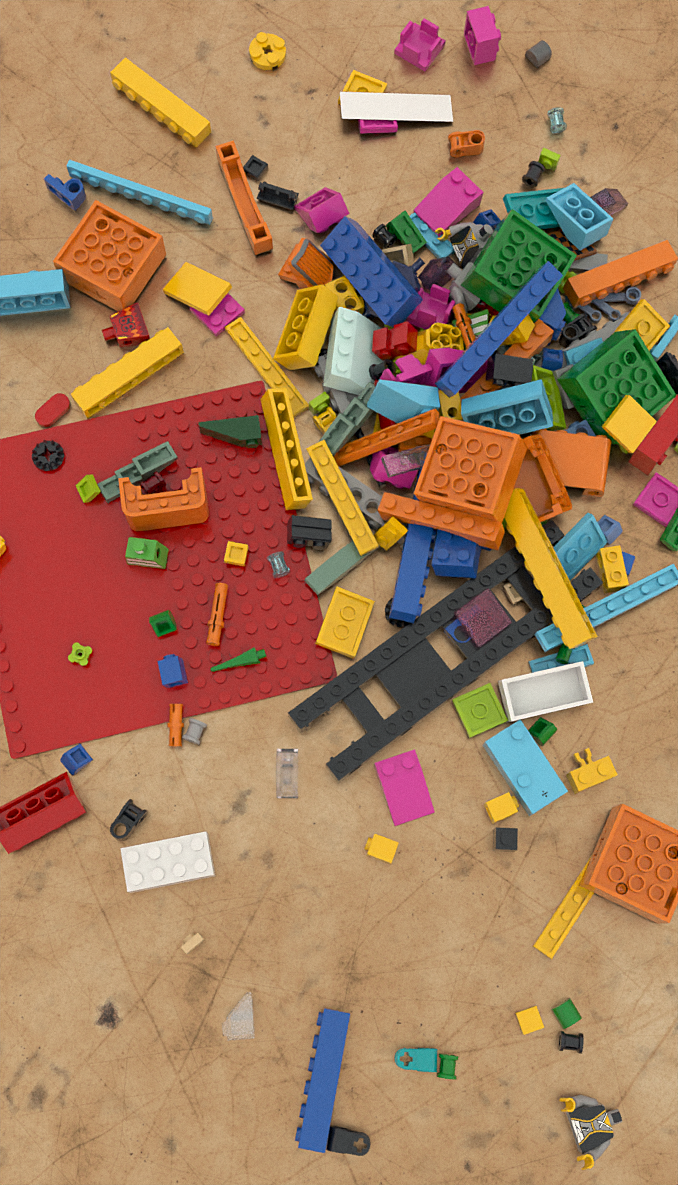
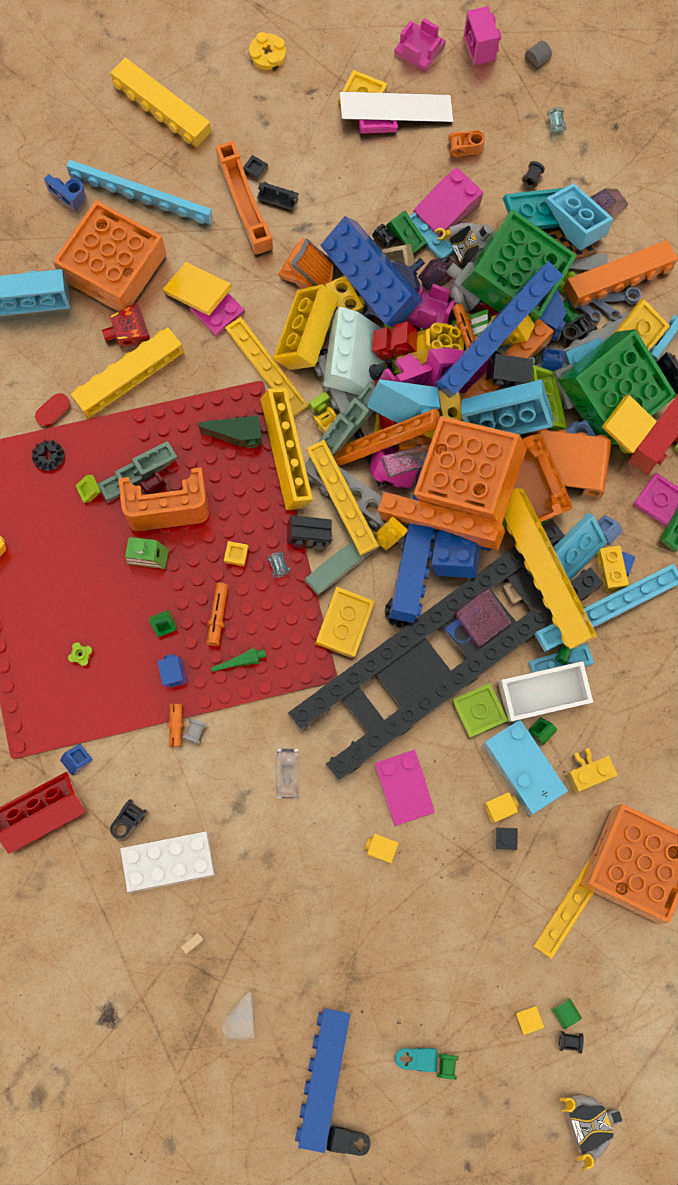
(322, 209): dark pink slope -> none
(487, 217): blue slope -> none
(549, 159): lime plate -> none

